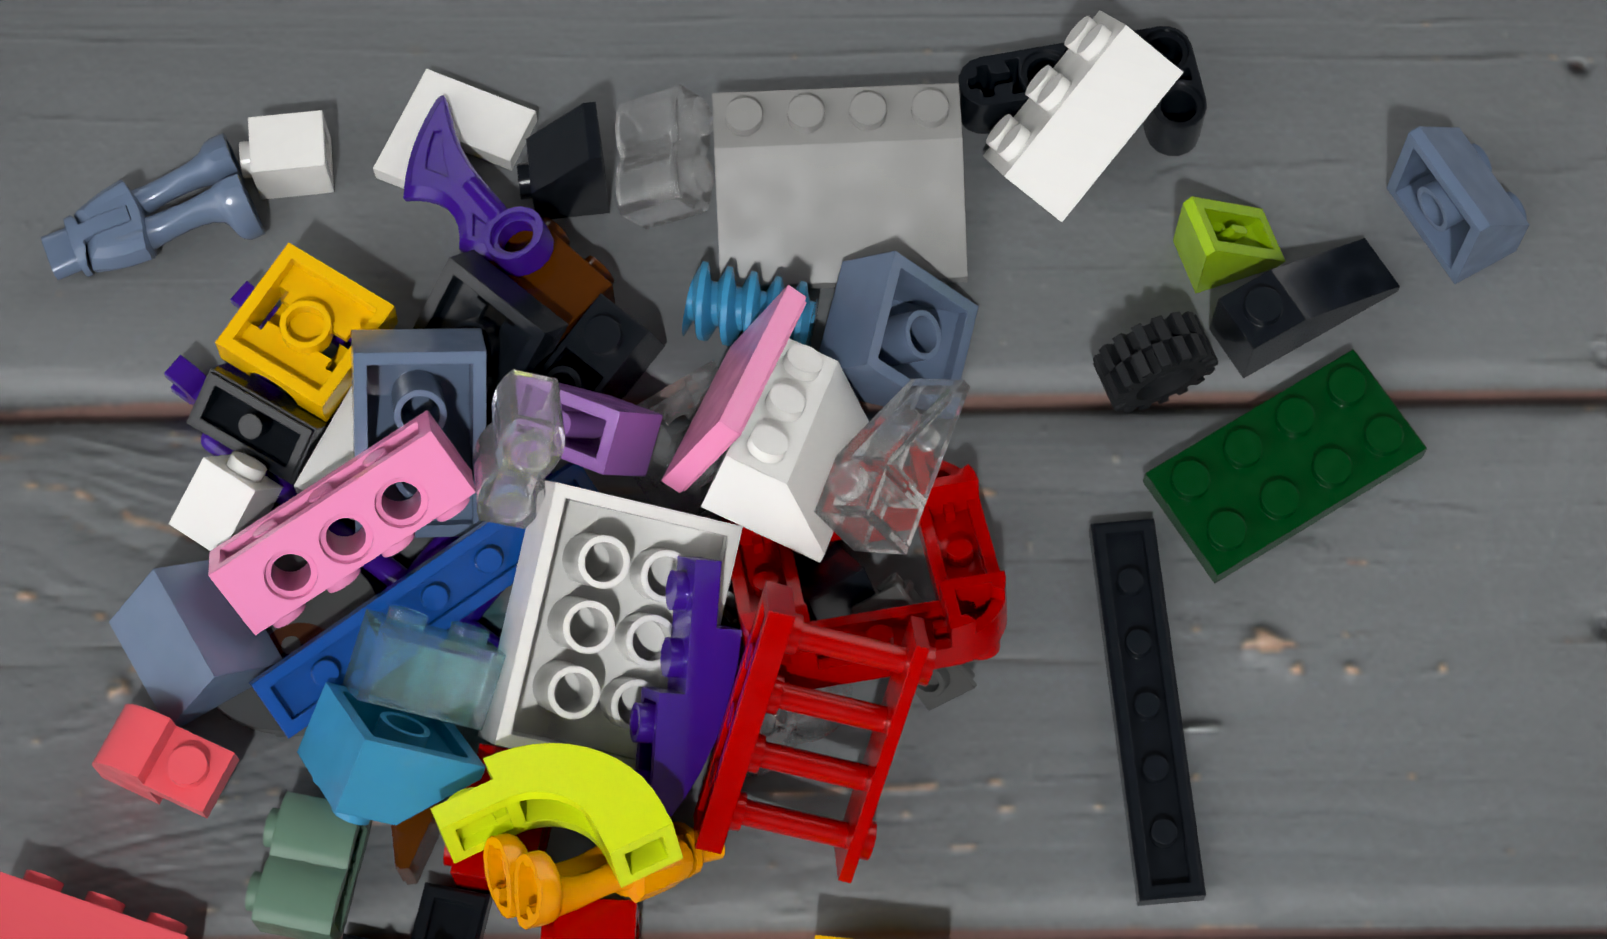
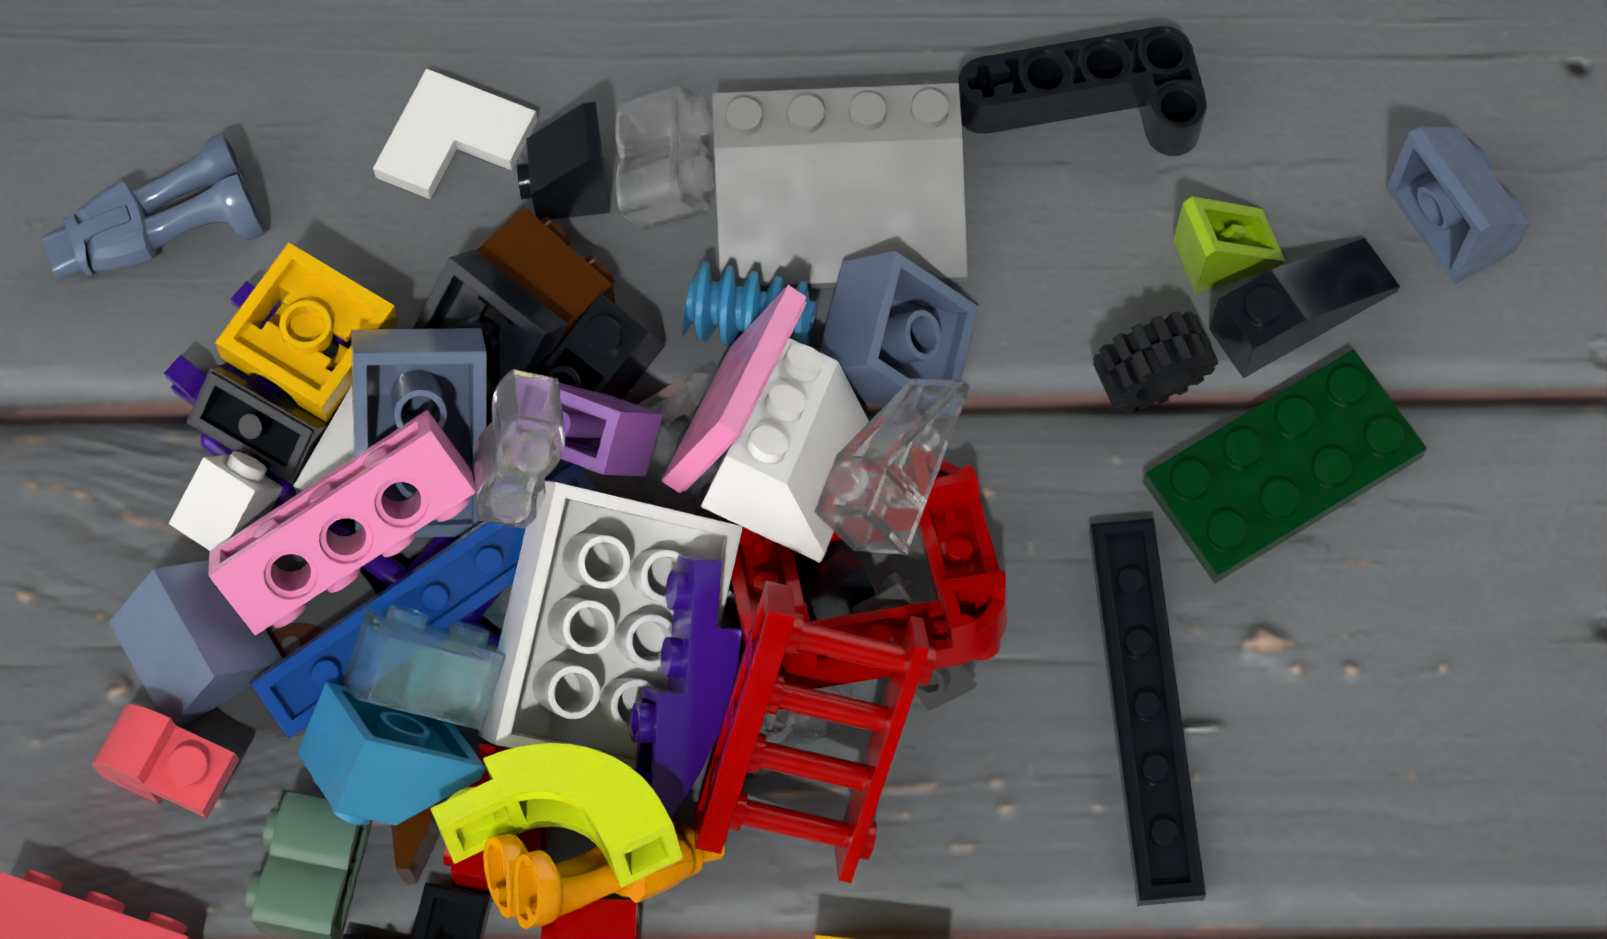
(288, 155): white brick -> none
(444, 176): dark purple piece -> none
(1080, 113): white brick -> none

